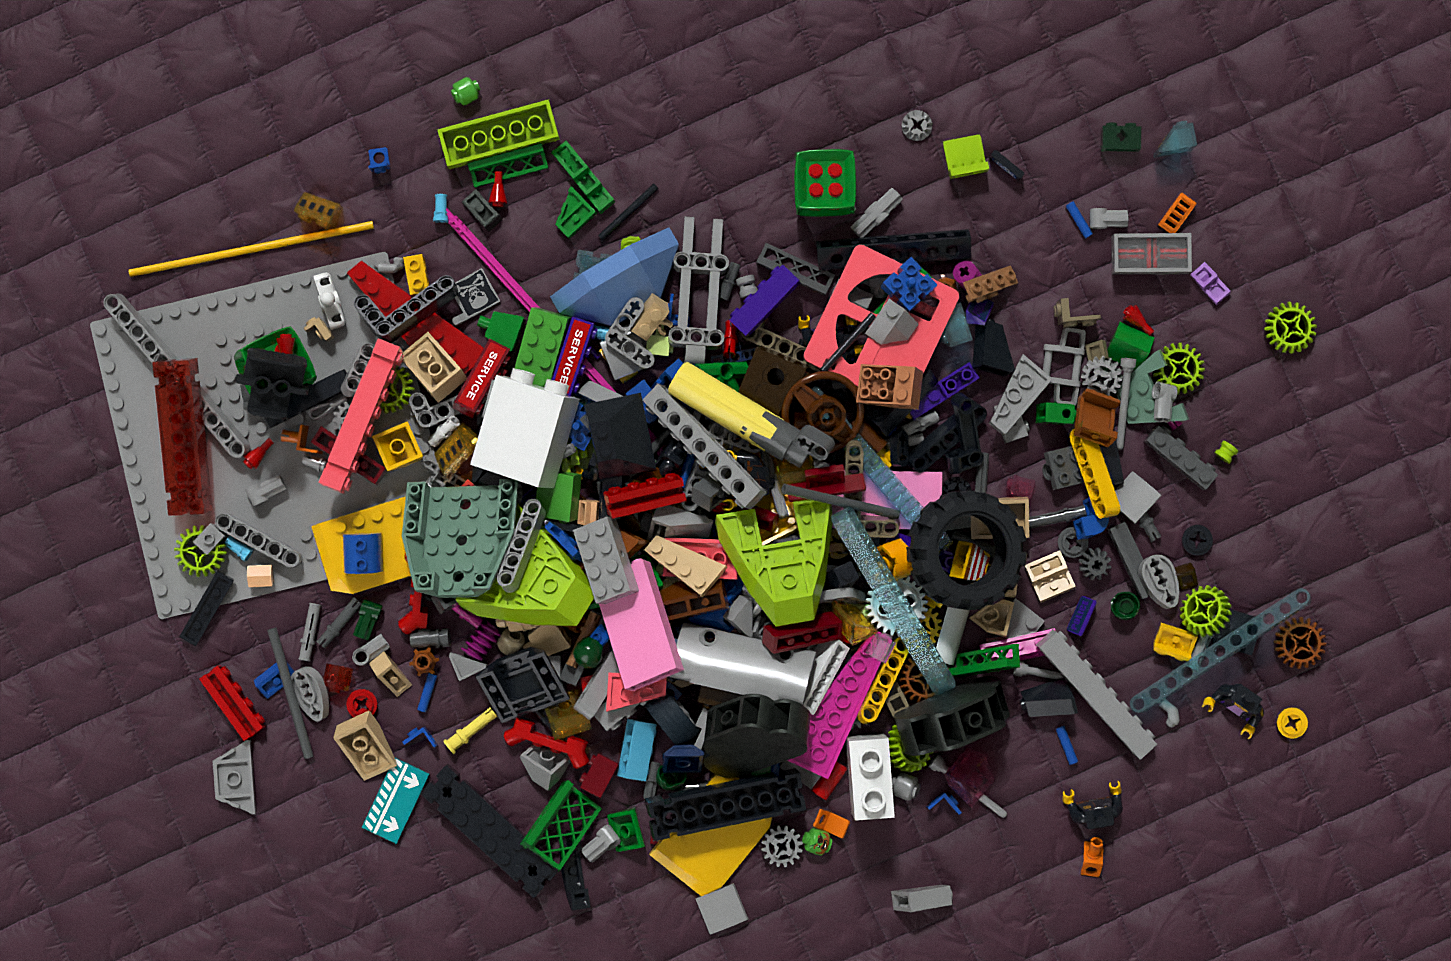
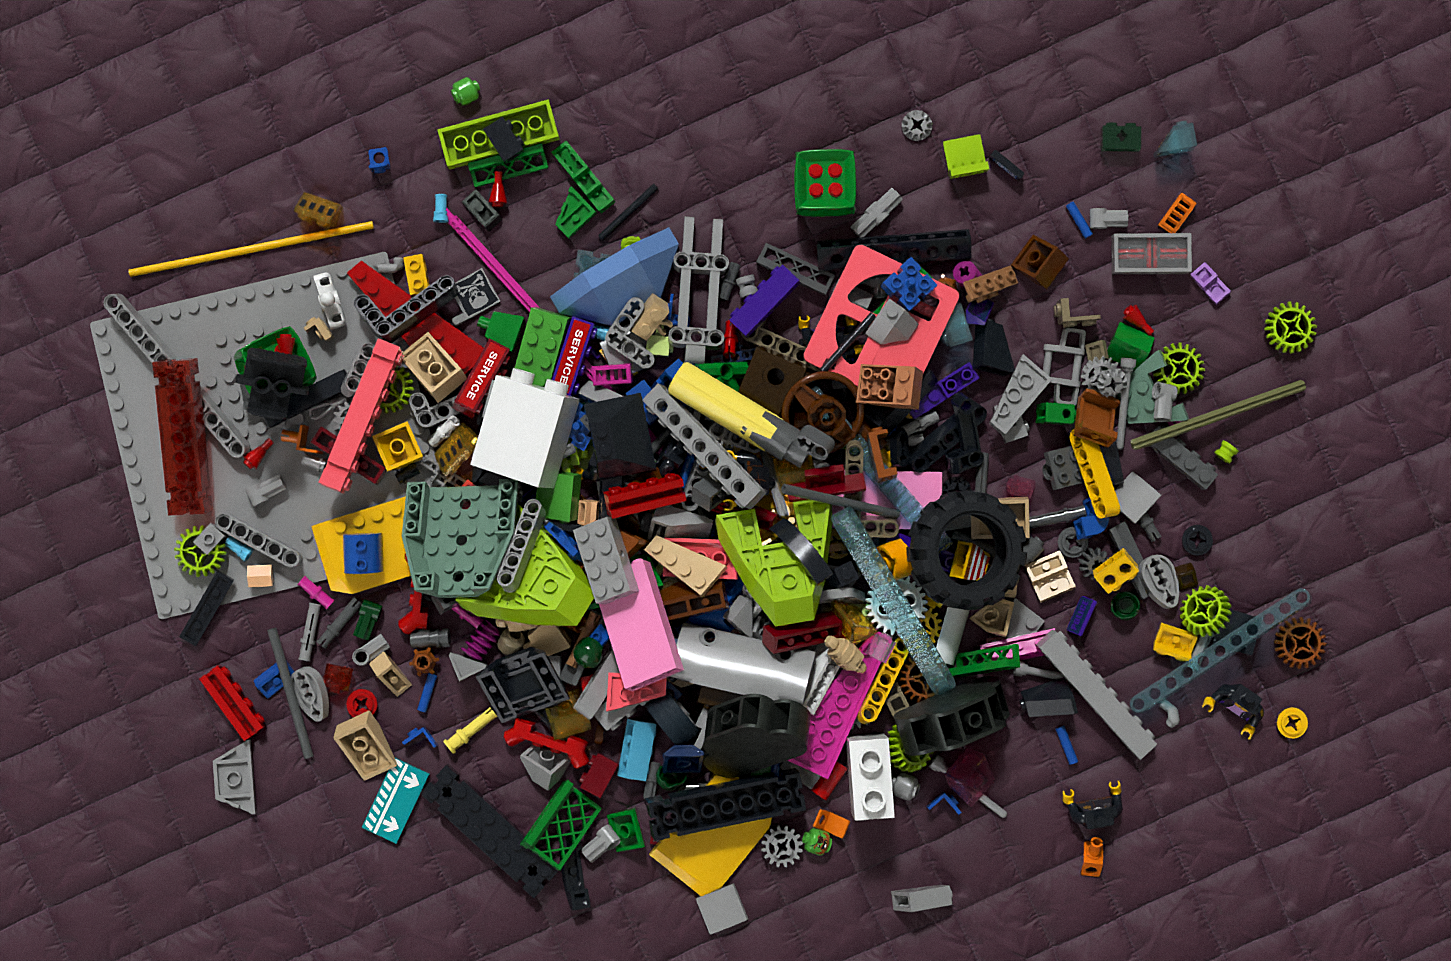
(315, 592): none -> dark pink pin
(406, 473): none -> black pin
(504, 140): none -> black piece
(599, 735): none -> reddish brown tile
(629, 375): none -> dark pink slope
(802, 550): none -> black slope
(845, 654): none -> tan piece
(880, 473): none -> dark orange panel
(1033, 547): none -> dark grey brick
(1040, 261): none -> reddish brown slope
(1105, 379): none -> light grey gear
(1112, 567): none -> yellow brick
(1218, 415): none -> olive axle

